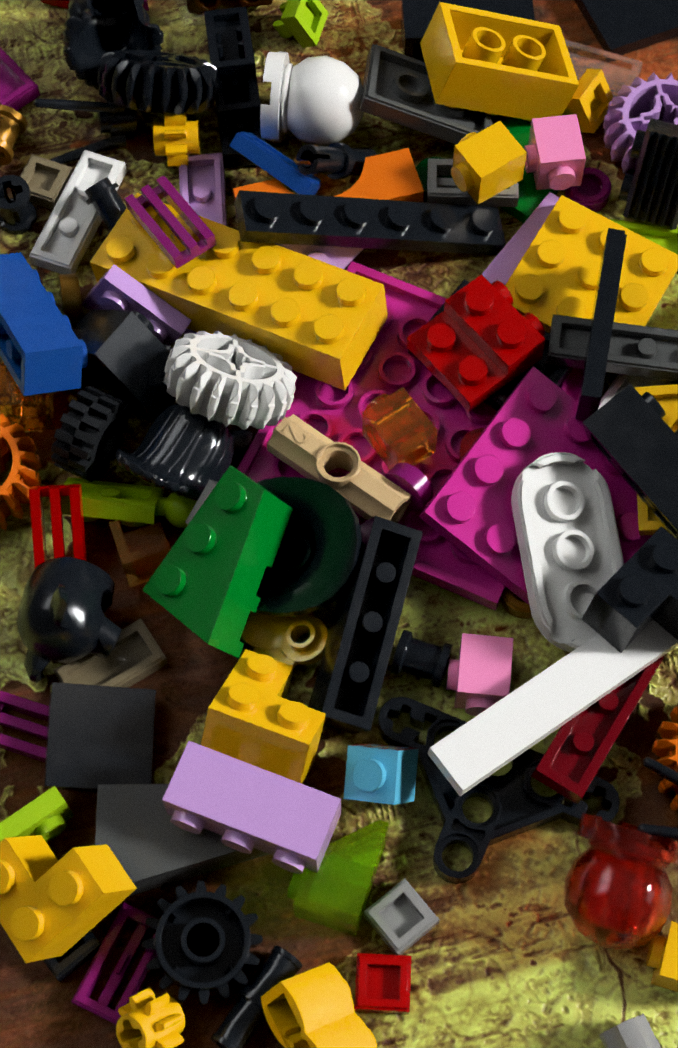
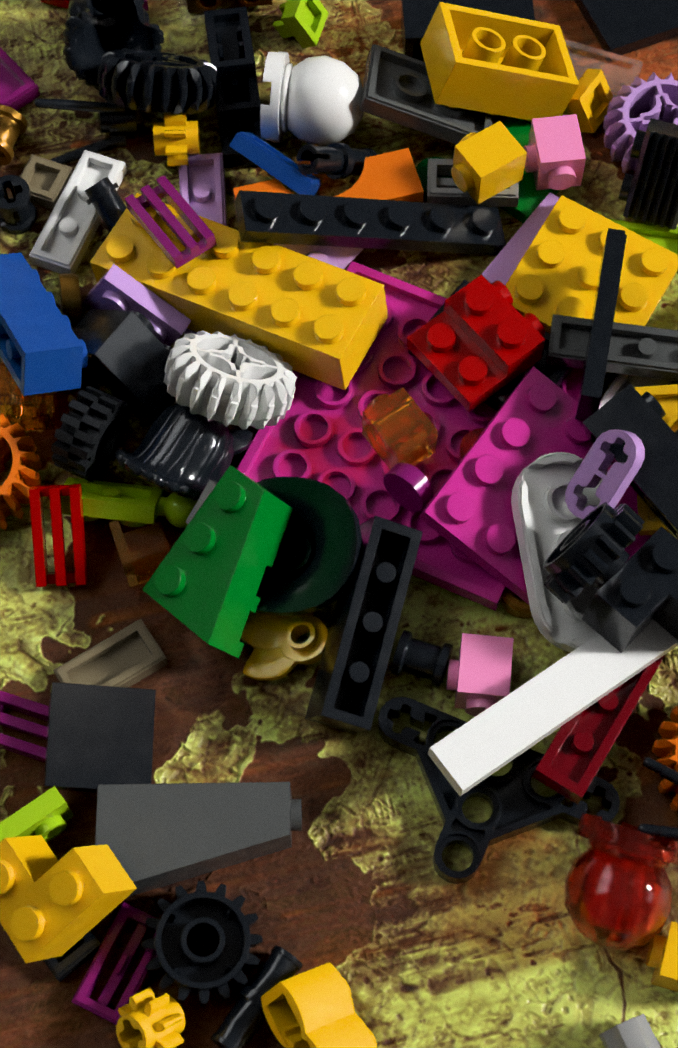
(64, 614): black piece -> none
(251, 808): lavender brick -> none
(258, 723): yellow brick -> none
(316, 455): tan piece -> none
(343, 882): clear neon green slope -> none
(380, 773): medium azure brick -> none
(383, 983): red tile -> none
(401, 917): light grey tile -> none
(592, 551): none -> black gear
(594, 190): magenta tile -> none
(595, 468): none -> lavender beam

